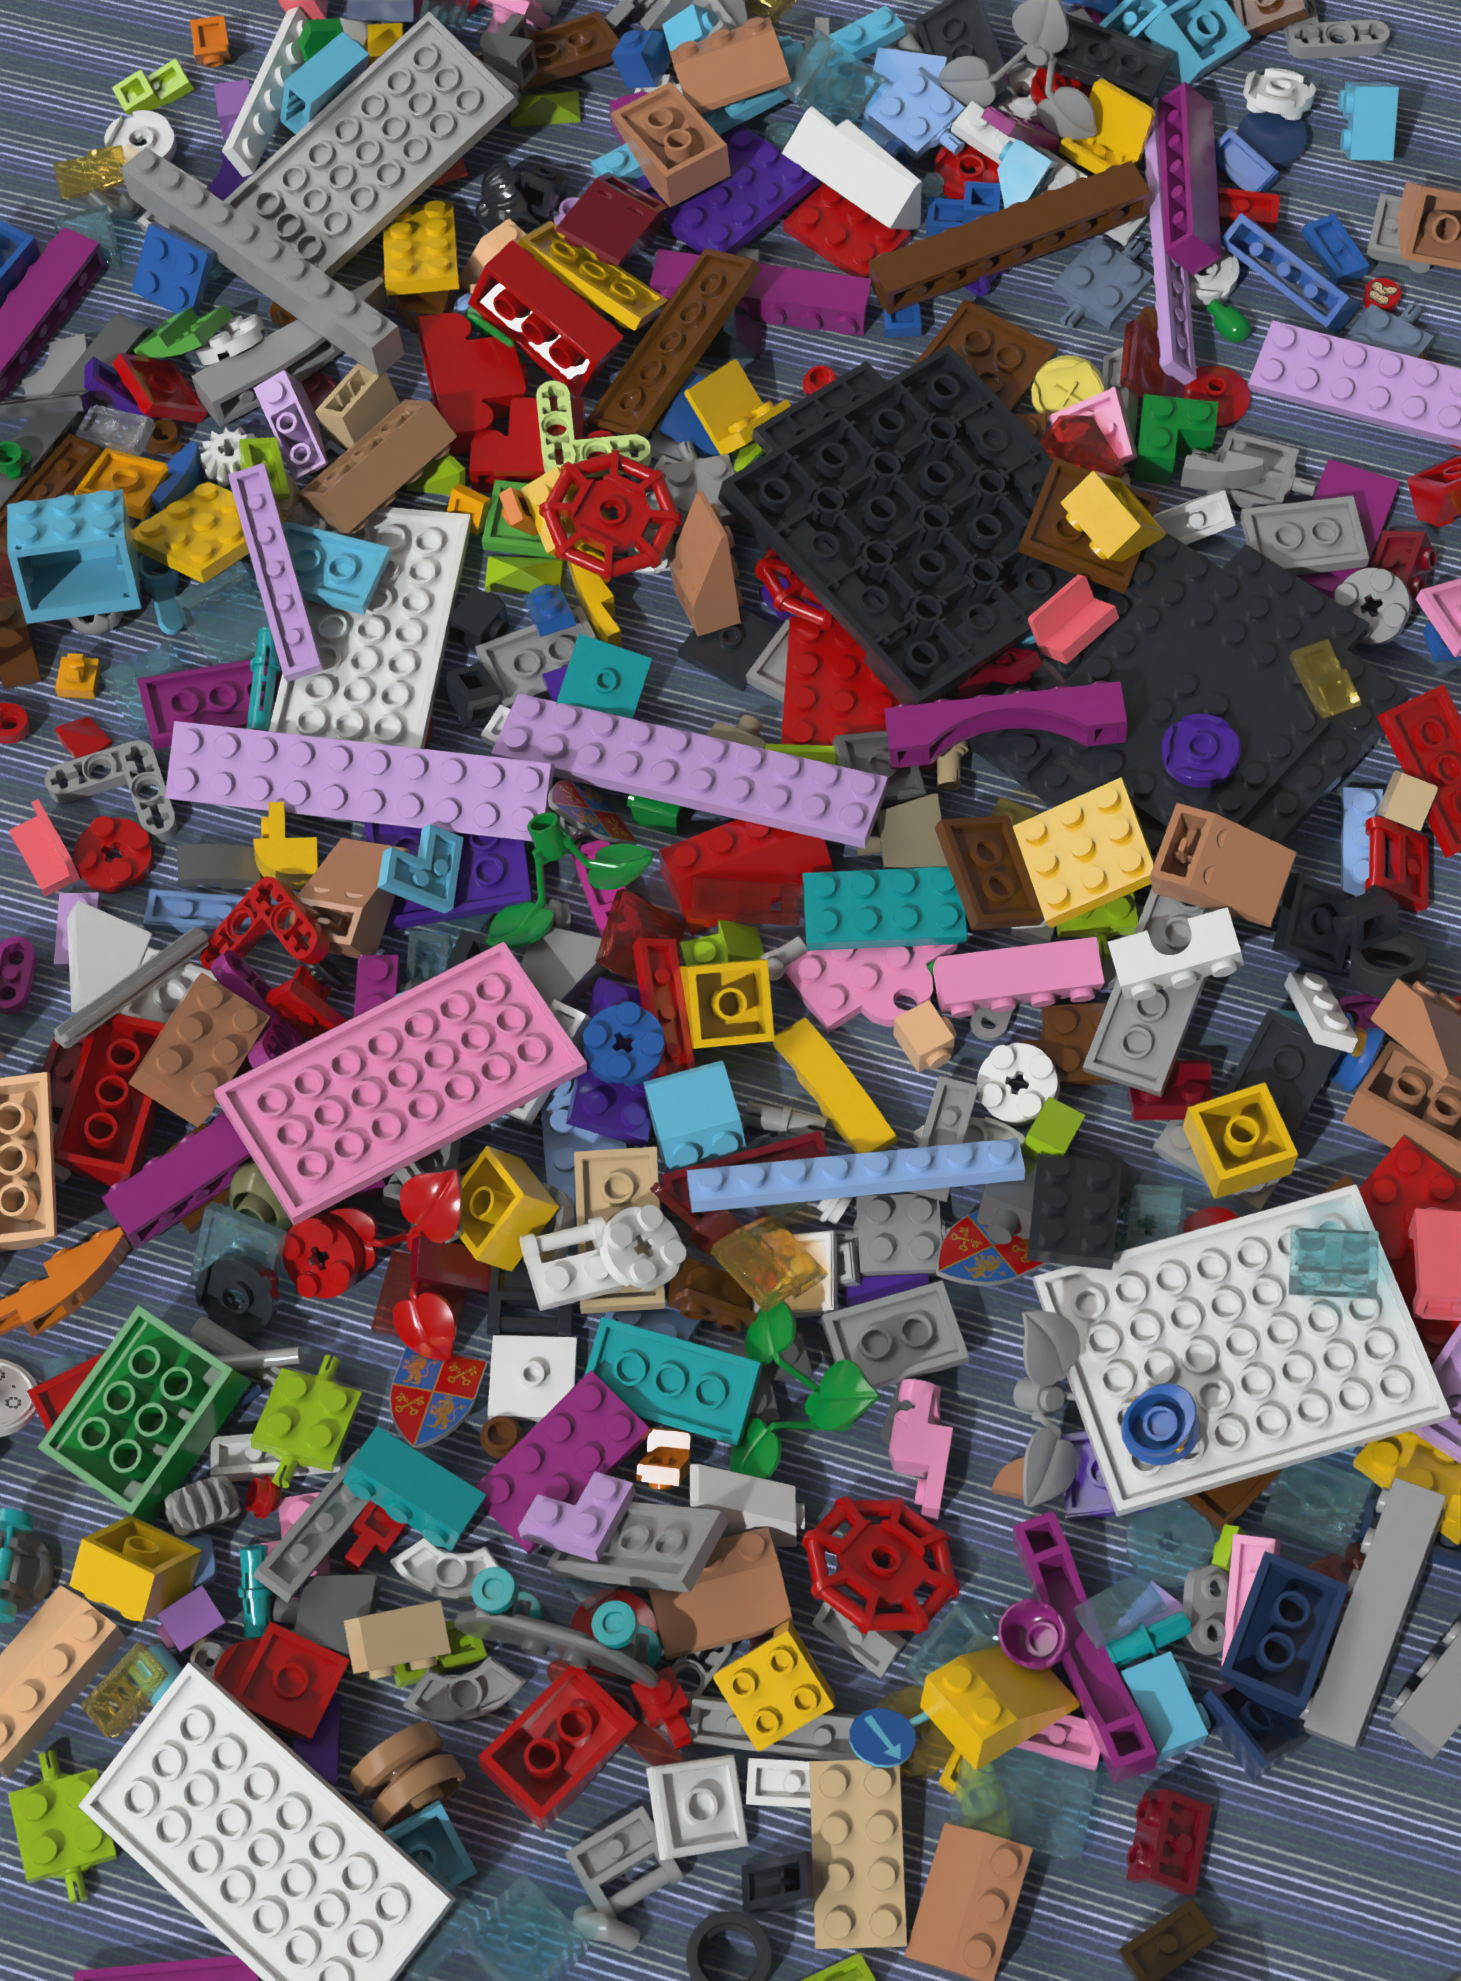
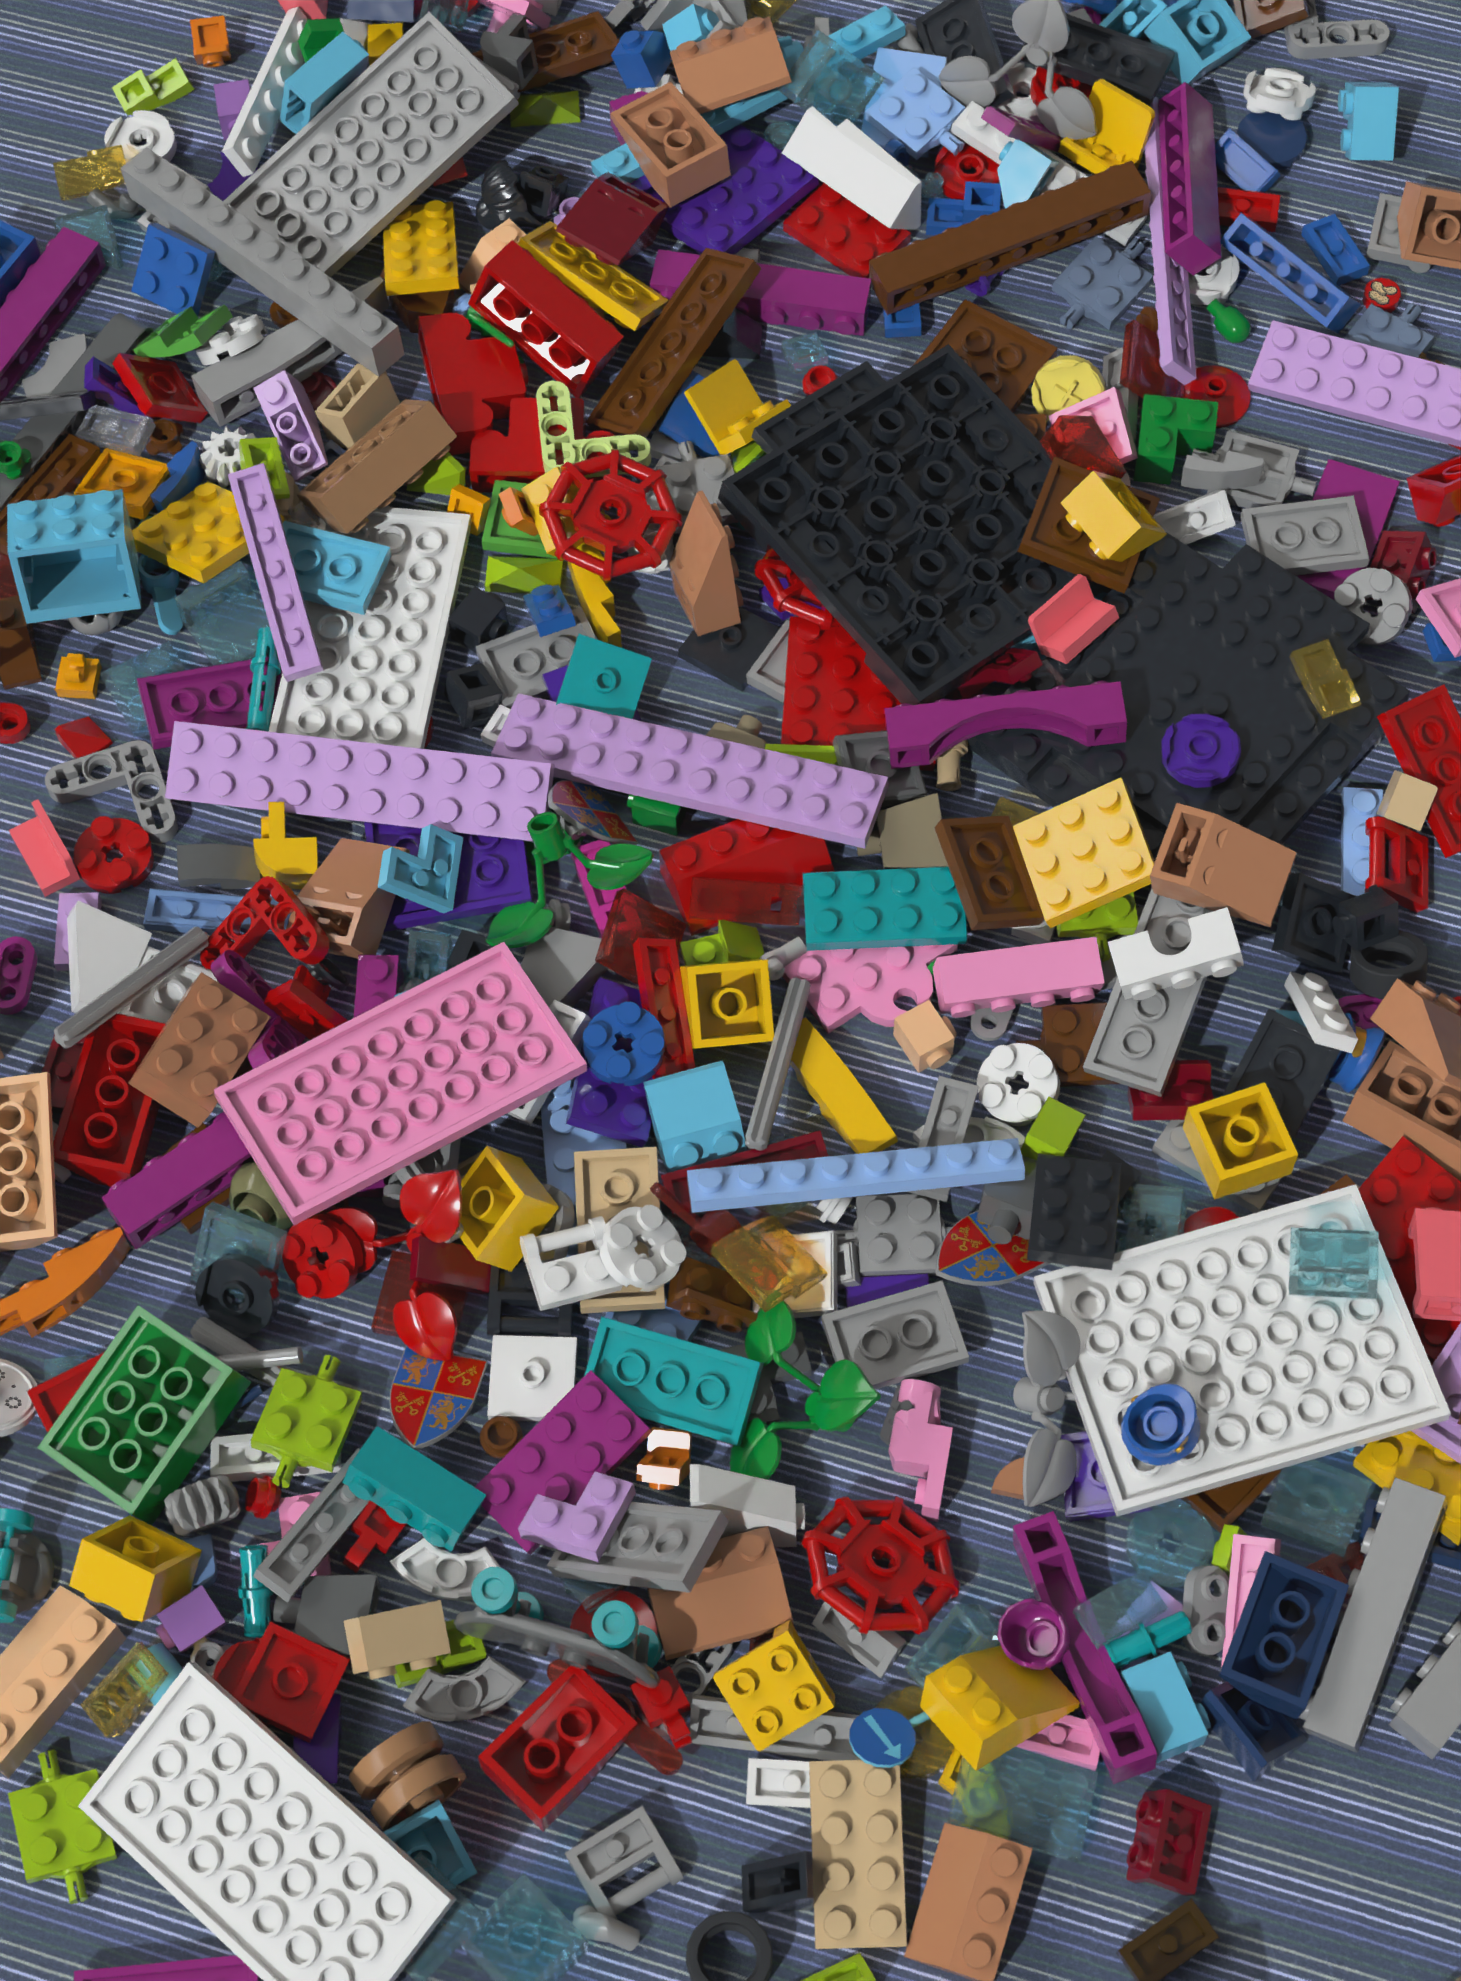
(697, 1807): white plate -> none
(777, 1064): none -> light grey axle
(782, 1120): light grey pin -> none
(804, 352): none -> clear light blue plate

